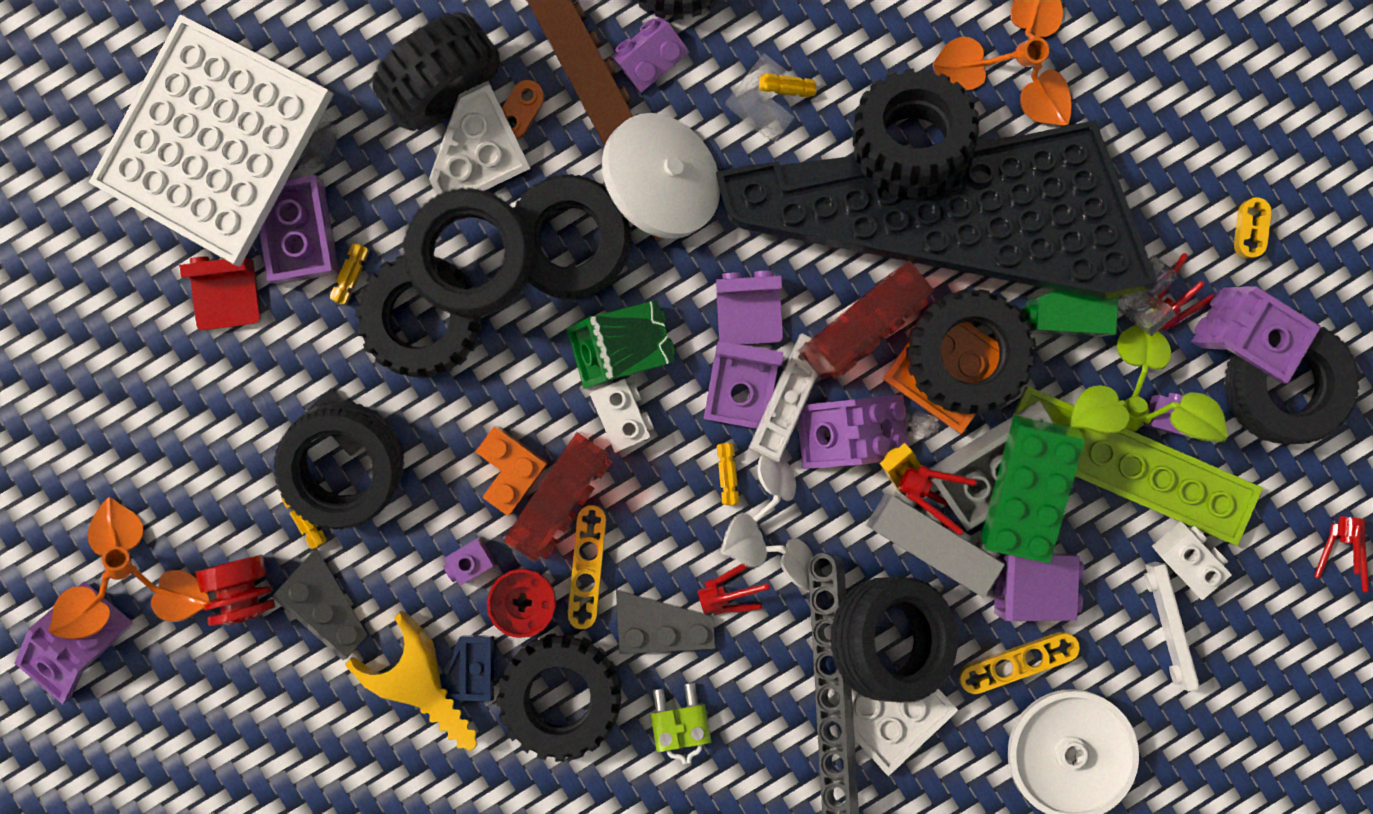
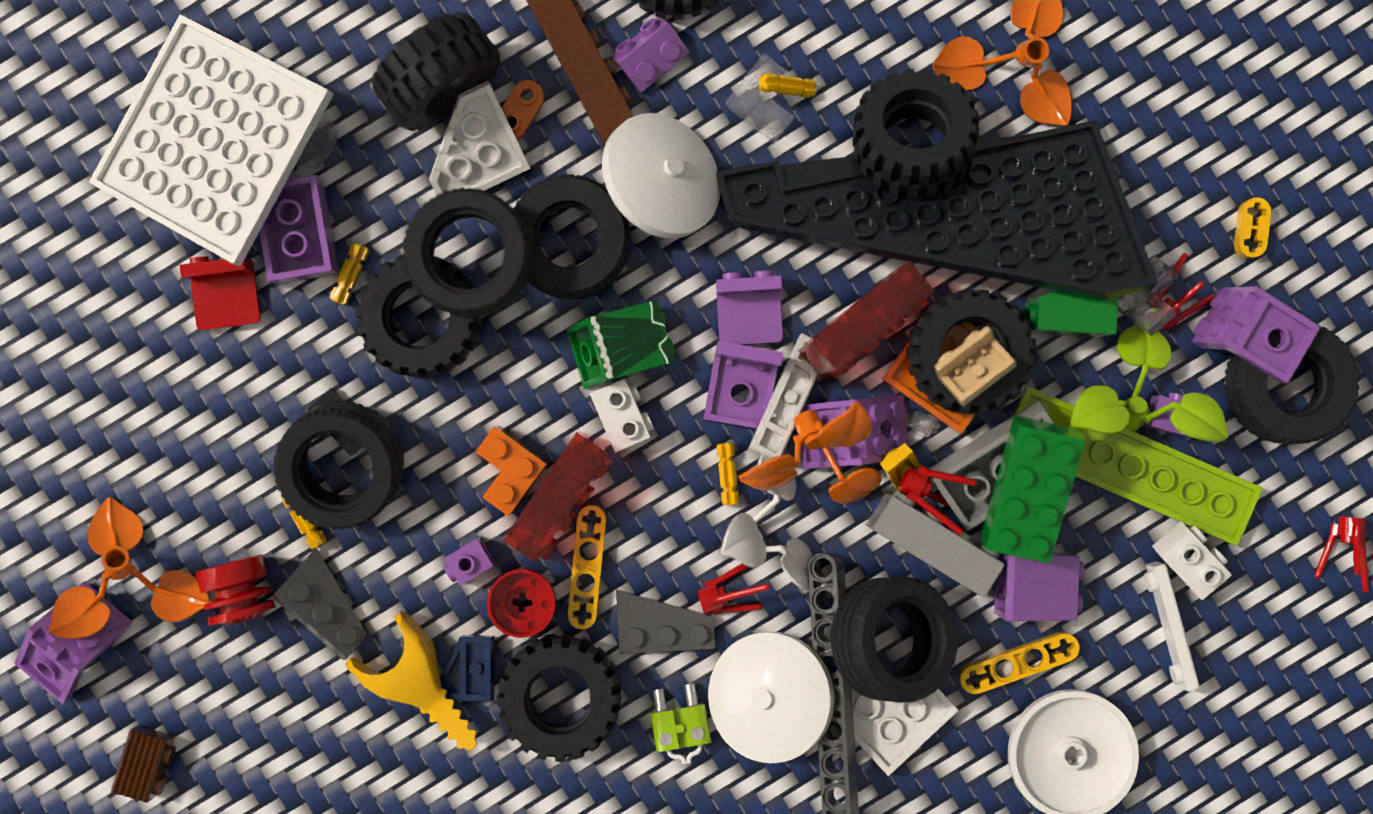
(143, 764): none -> reddish brown brick
(771, 697): none -> white dish
(845, 430): none -> orange plant
(974, 366): none -> tan bracket

